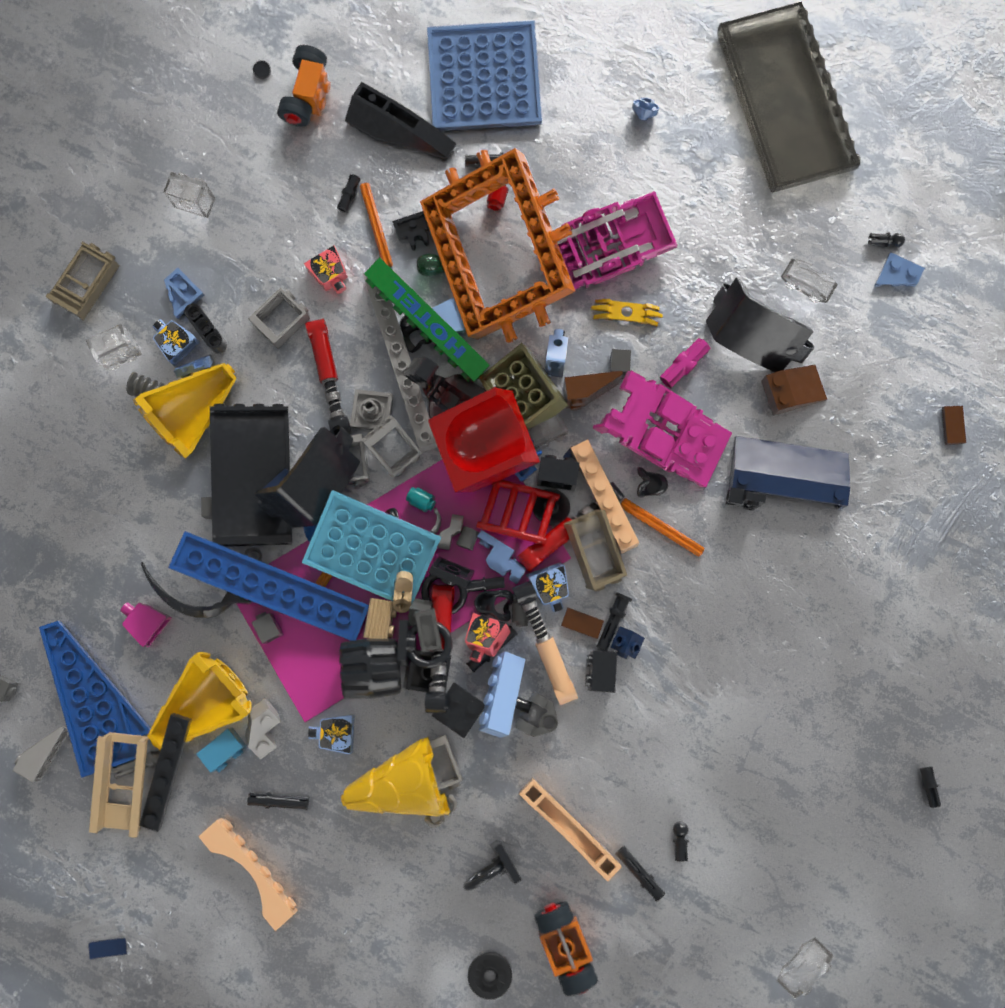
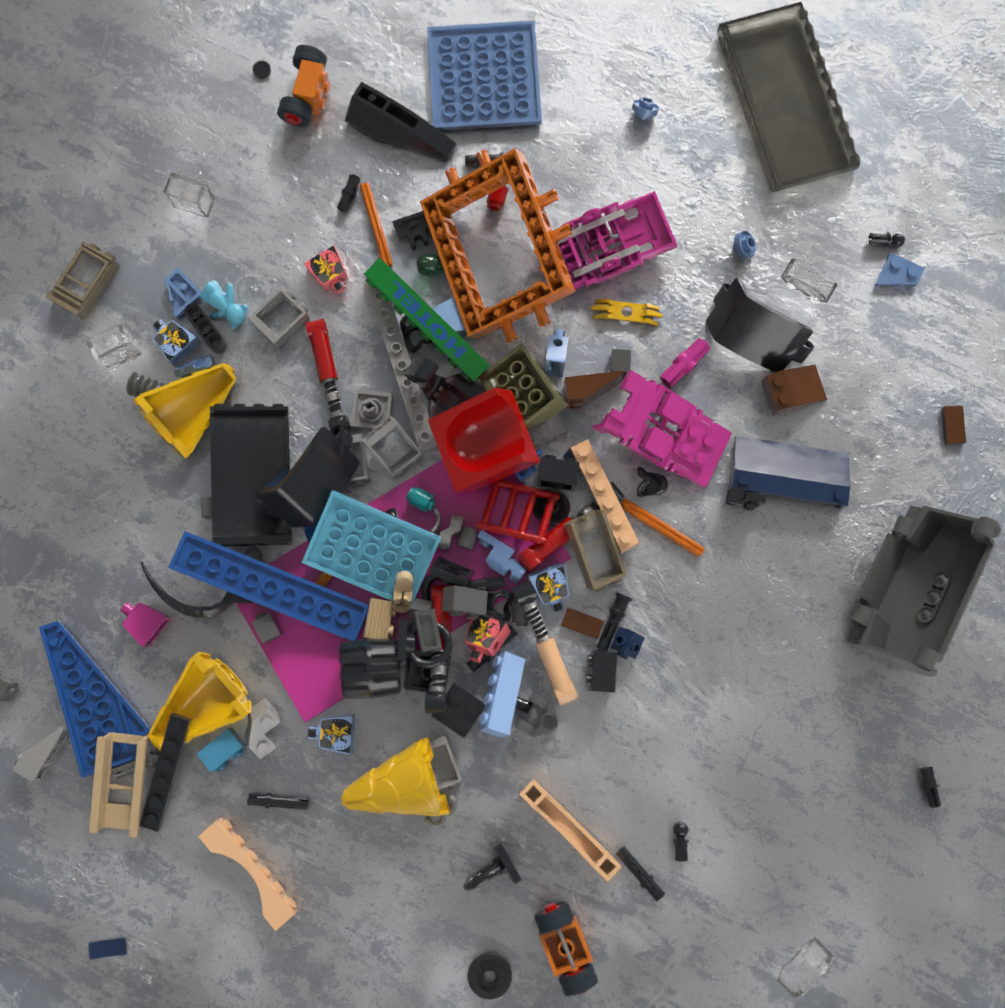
(224, 302): none -> medium azure piece
(464, 601): none -> dark grey brick
(744, 245): none -> medium blue plate
(908, 578): none -> dark grey cylinder

